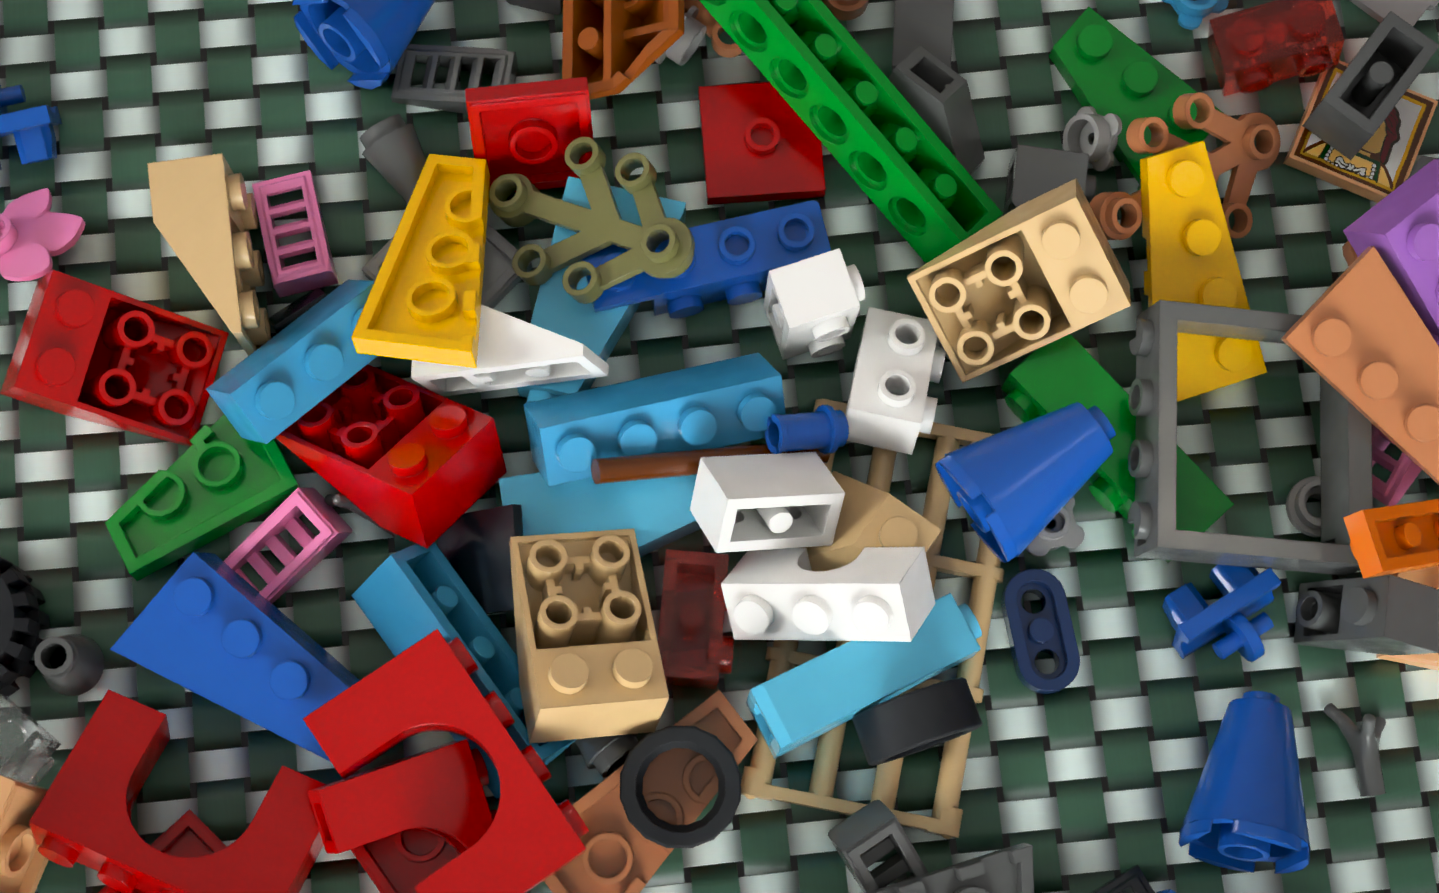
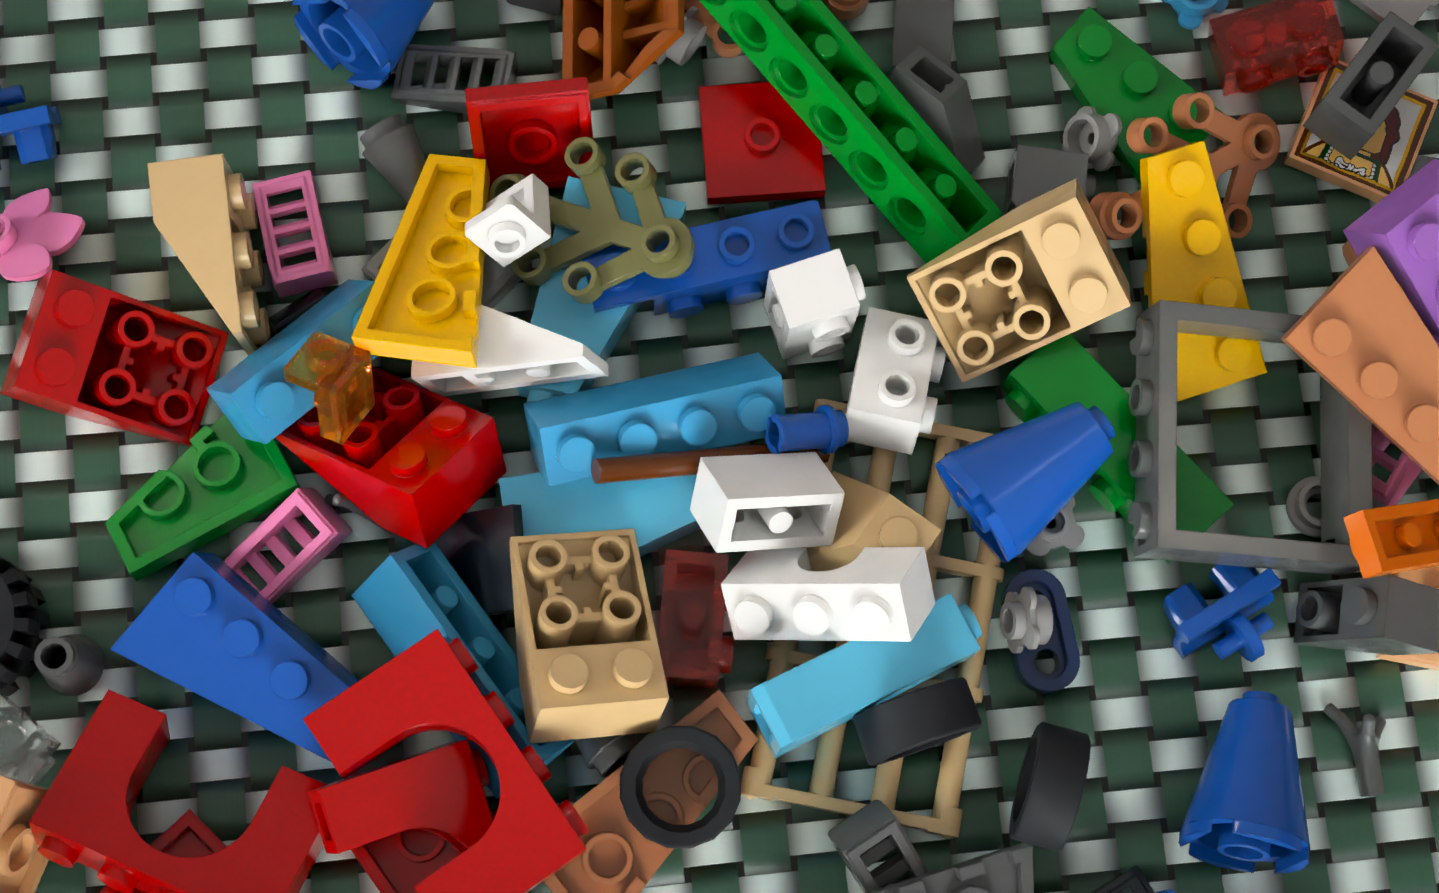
(341, 383): none -> clear orange bracket
(513, 221): none -> white bracket
(1026, 620): none -> light grey plate
(1050, 786): none -> black tyre

